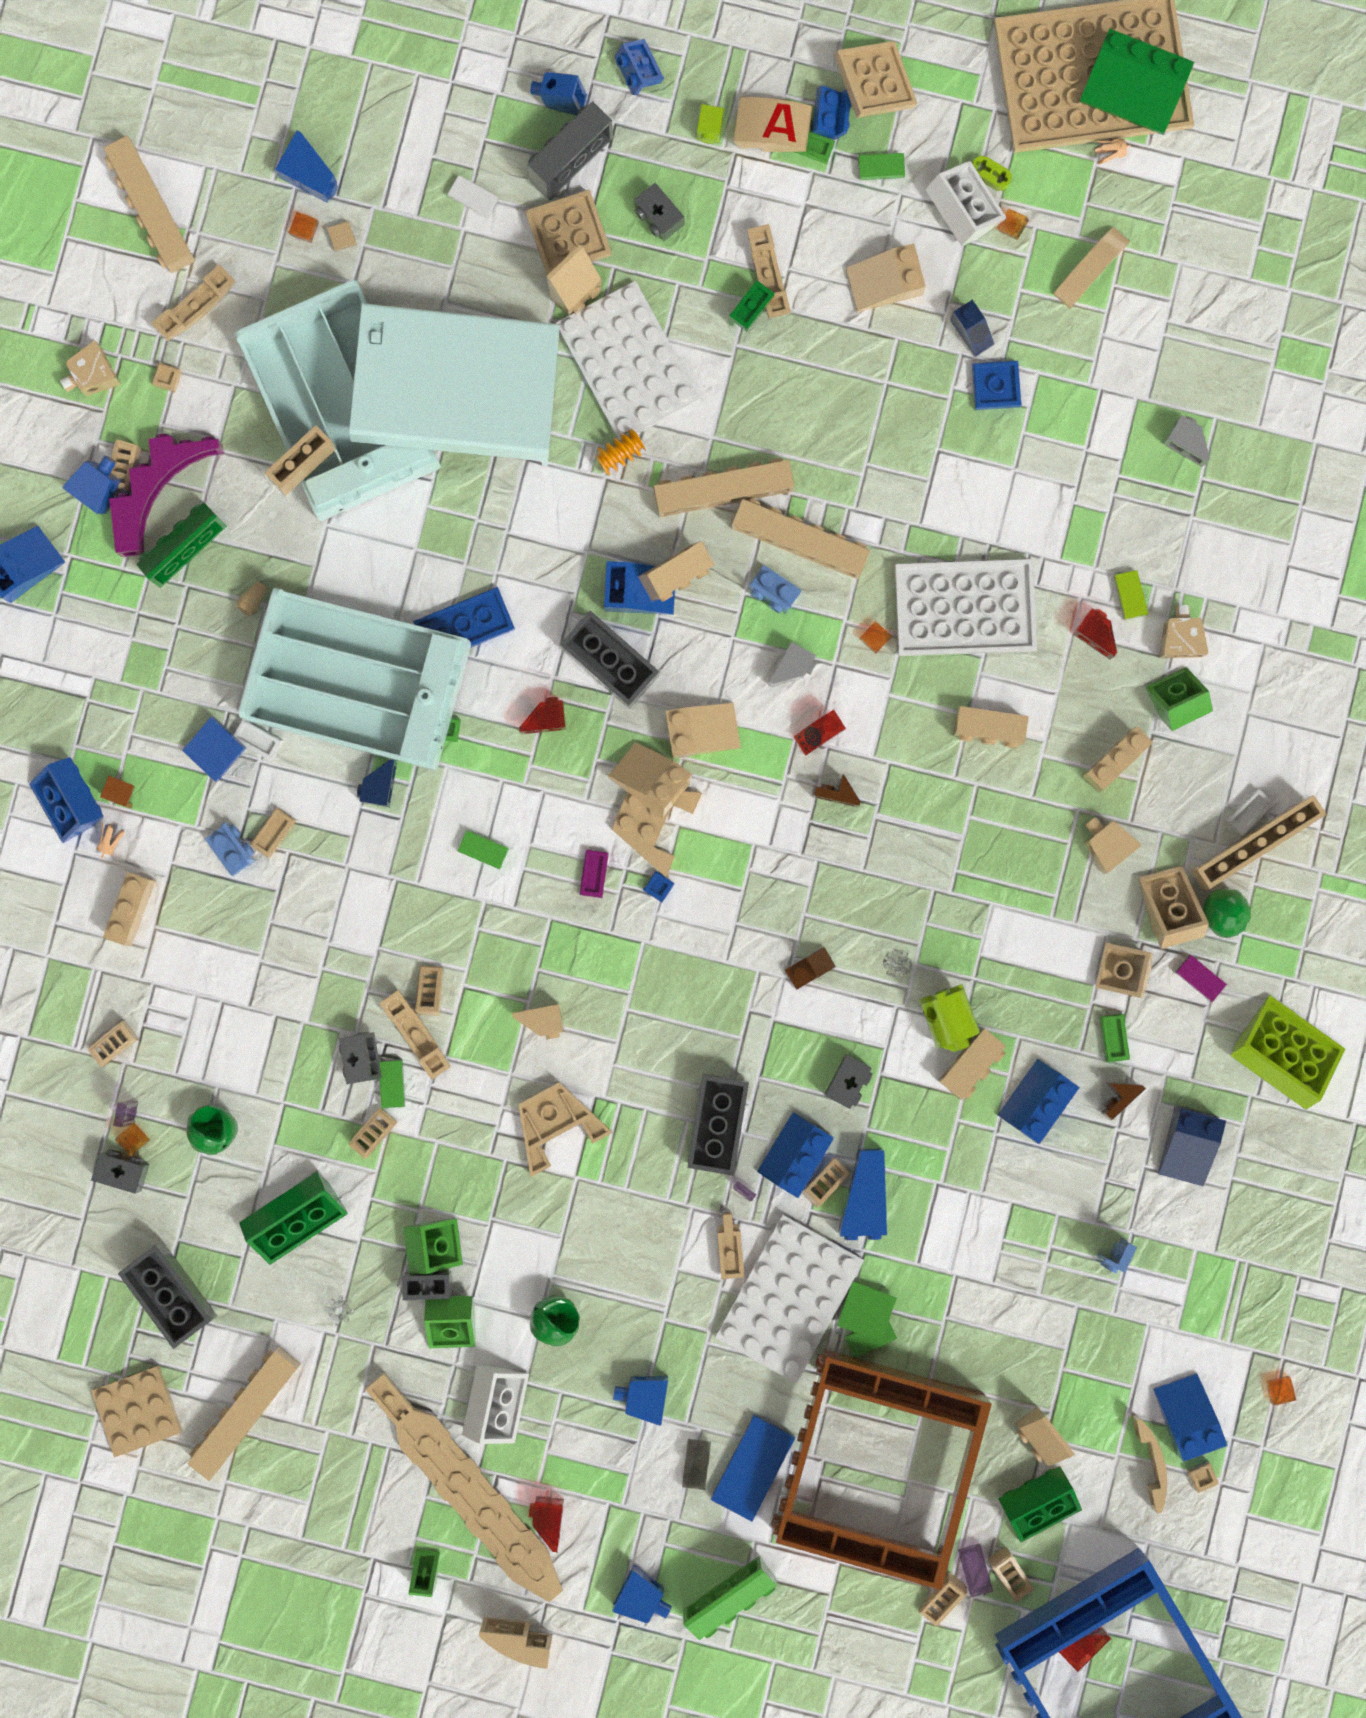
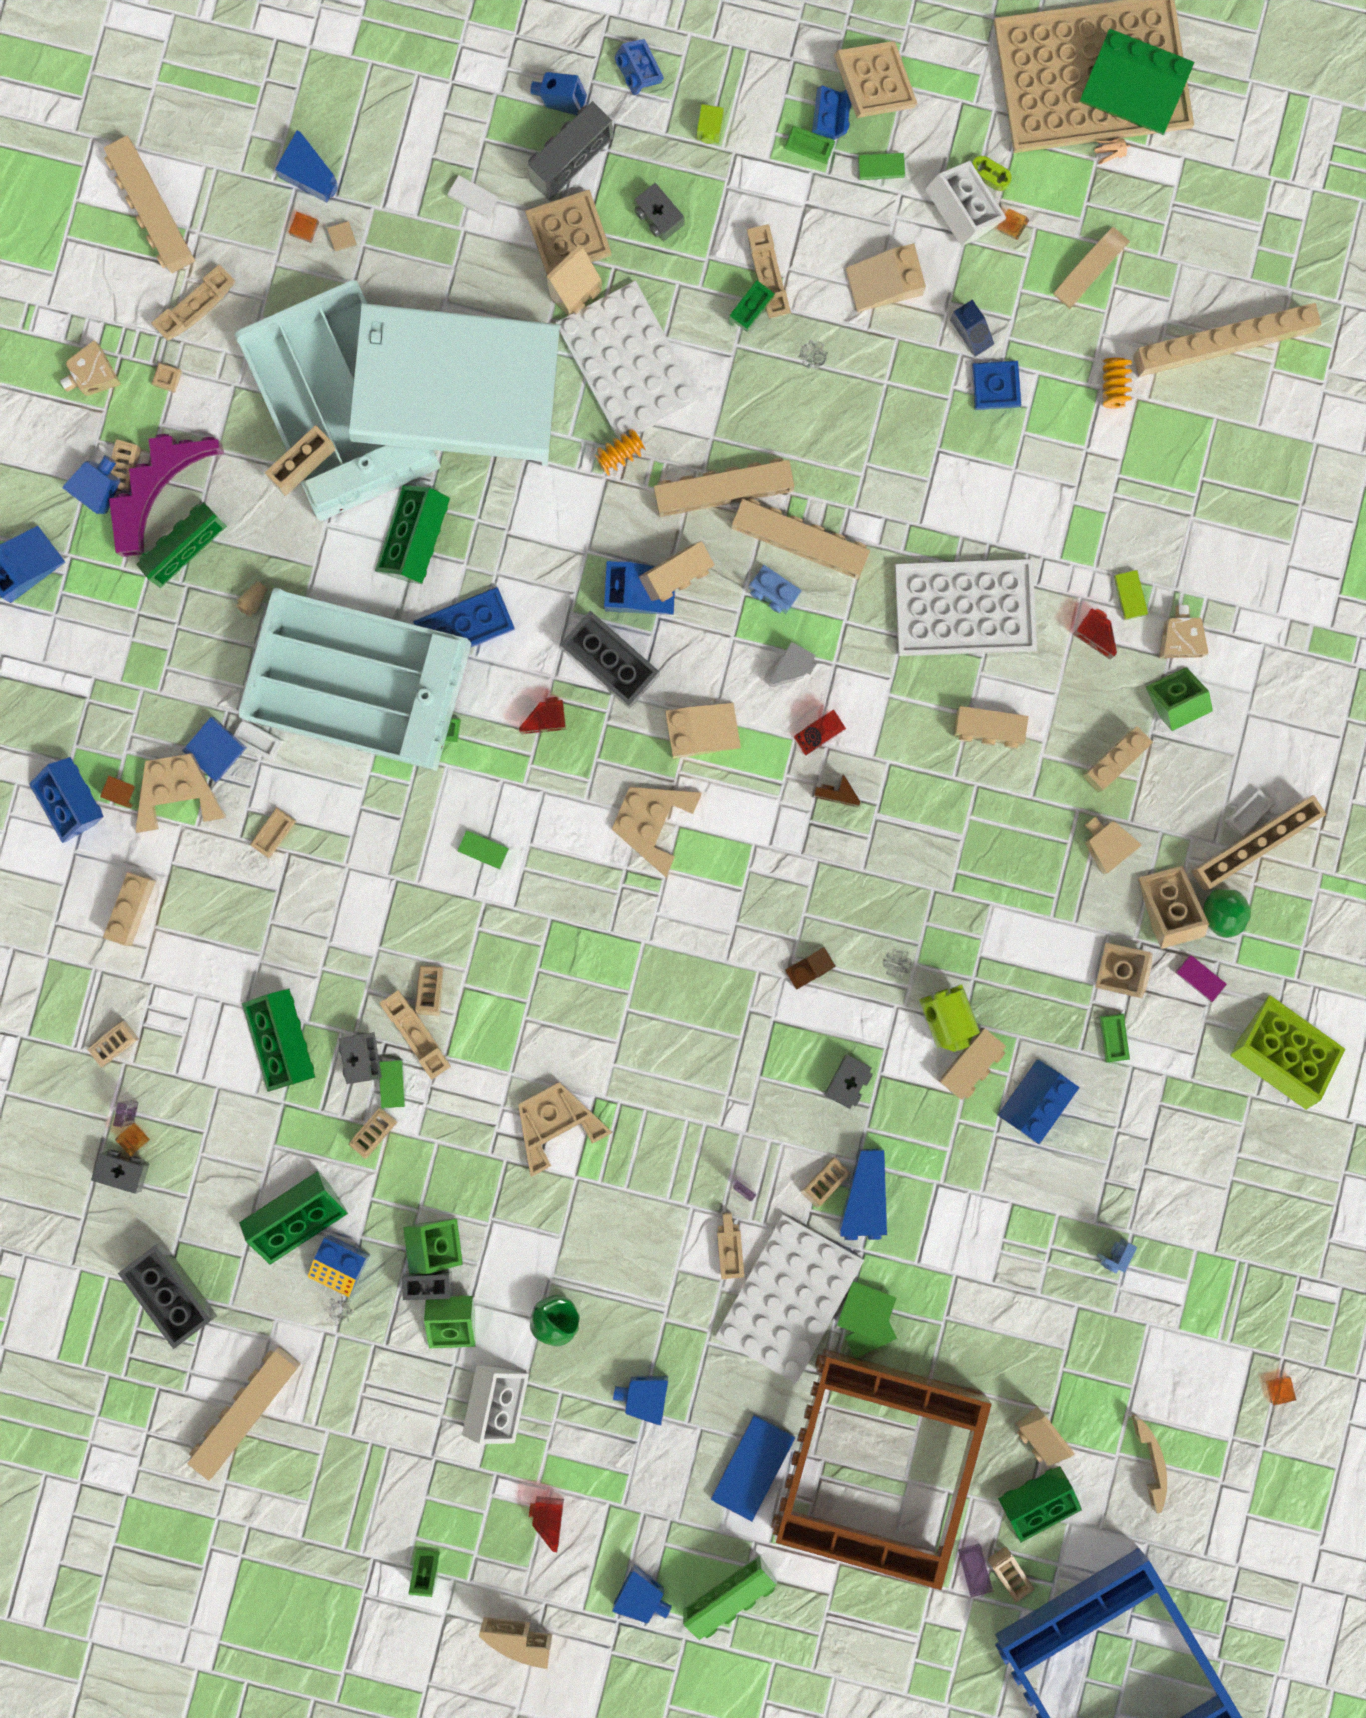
(104, 844): light nougat piece -> none
(136, 1411): tan plate -> none
(174, 781): none -> tan wing
(211, 1129): green piece -> none
(230, 848): medium blue bracket -> none
(278, 1040): none -> green slope
(338, 1265): none -> blue slope
(378, 785): dark blue slope -> none
(412, 534): none -> green slope
(468, 1492): tan plate -> none
(542, 1020): tan slope -> none
(594, 873): magenta tile -> none
(651, 778): tan slope -> none
(658, 886): blue tile -> none
(696, 1464): clear smoke slope -> none
(718, 1124): dark grey brick -> none
(772, 124): tan slope -> none
(795, 1155): blue slope -> none
(813, 354): none -> clear gear
(875, 637): clear orange plate -> none
(950, 1582): tan slope -> none
(1085, 1649): clear red slope -> none
(1115, 382): none -> light orange piece
(1126, 1094): reddish brown slope -> none
(1188, 440): light grey slope -> none
(1189, 1417): blue slope -> none
(1191, 1146): dark blue slope -> none
(1202, 1476): tan tile -> none
(1227, 340): none -> tan brick

